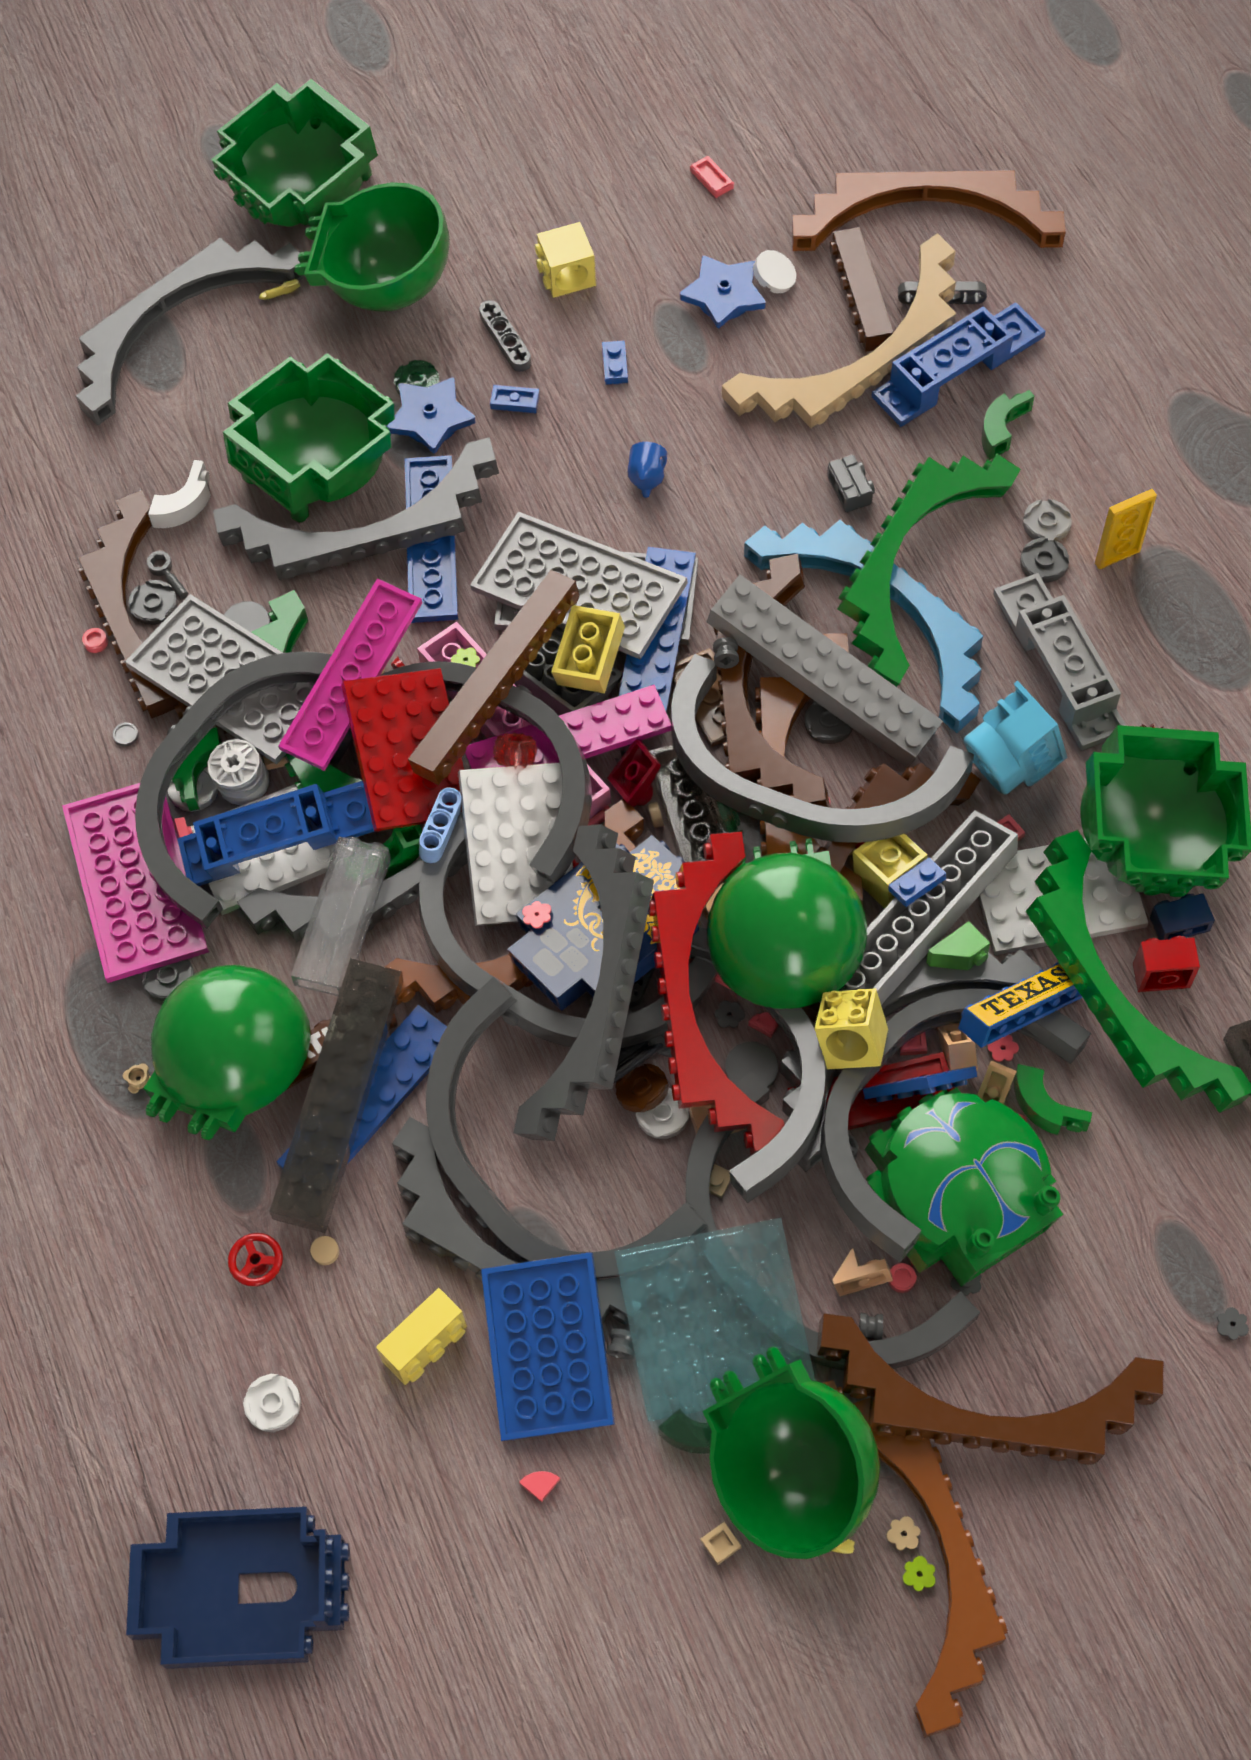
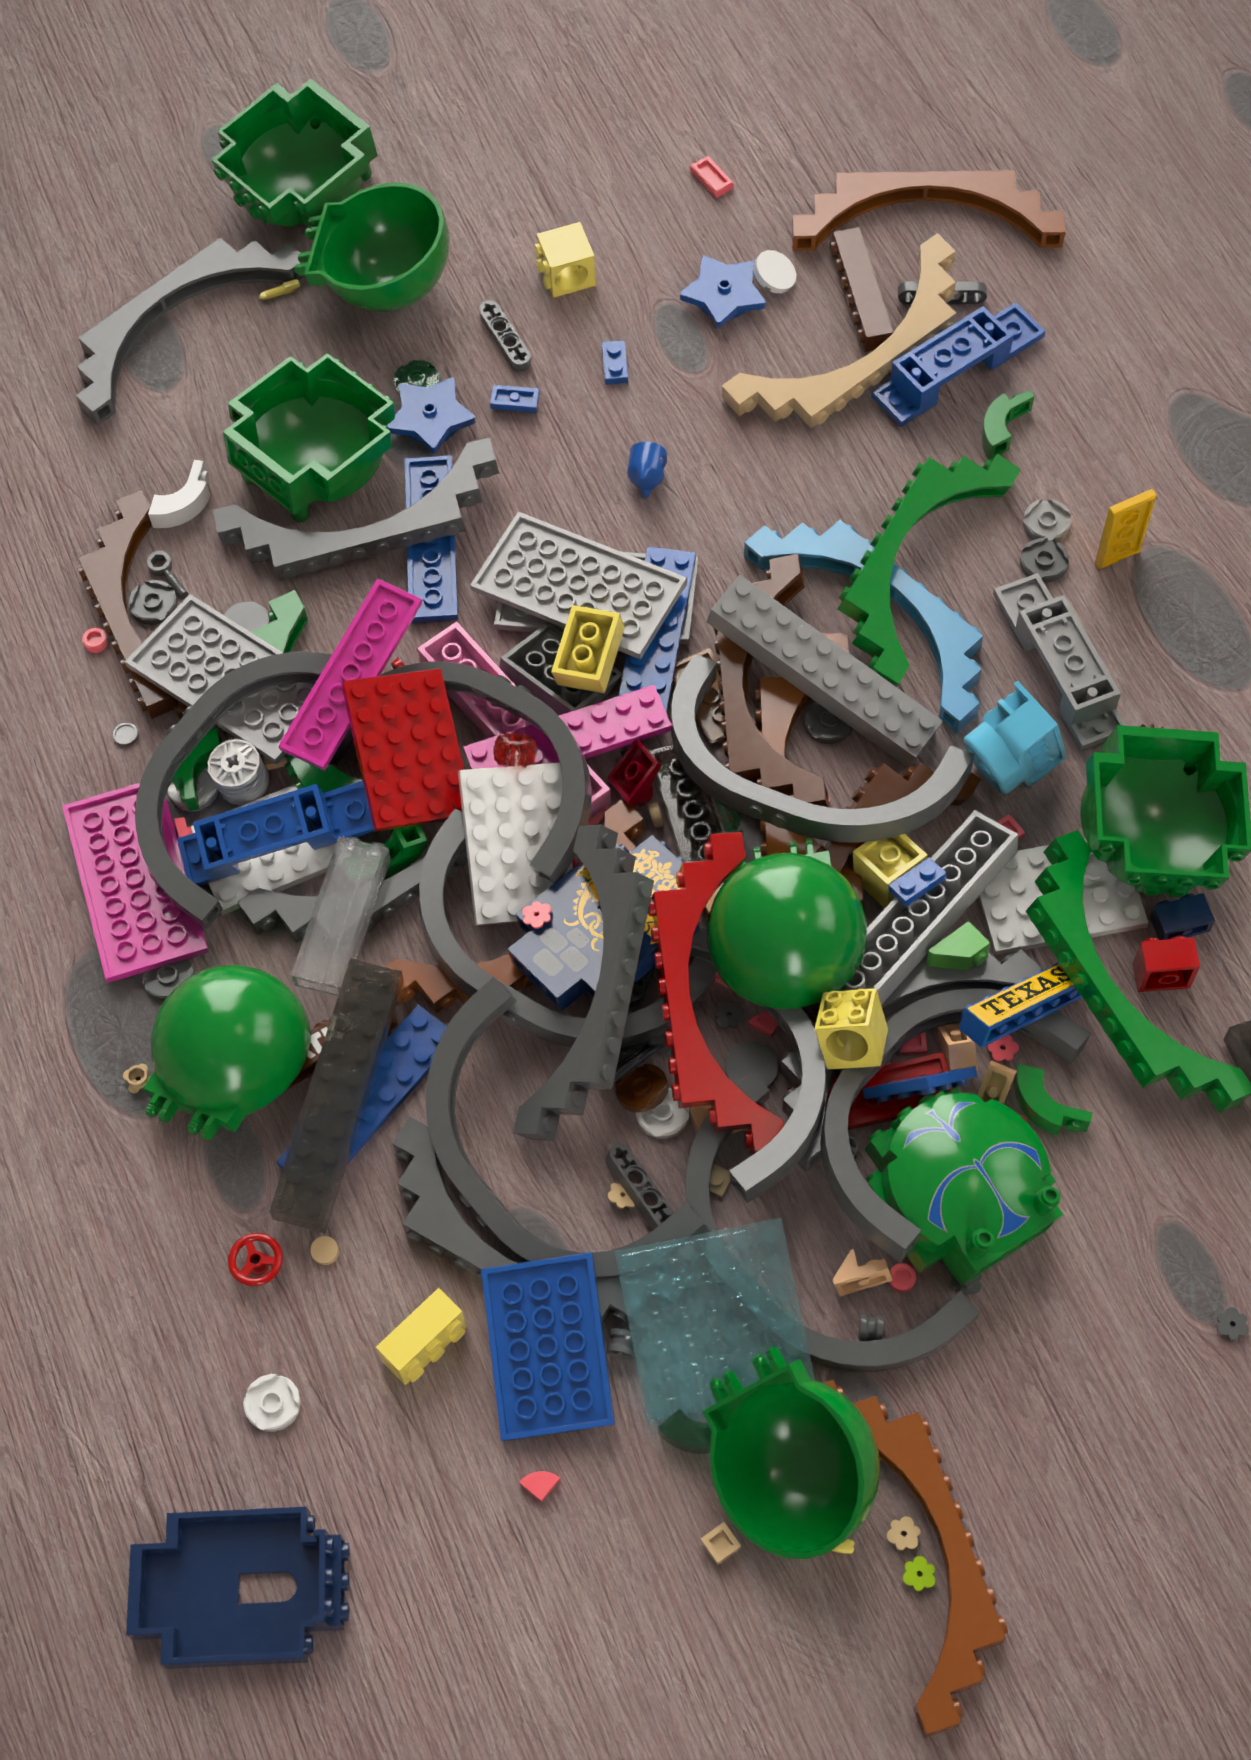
(436, 835): light blue beam -> none
(466, 657): lime plant -> none
(494, 677): brick -> none
(619, 1196): none -> tan plant
(638, 1191): none -> dark grey beam
(725, 652): dark grey wheel -> none
(850, 483): dark grey brick -> none
(908, 1411): reddish brown arch -> none

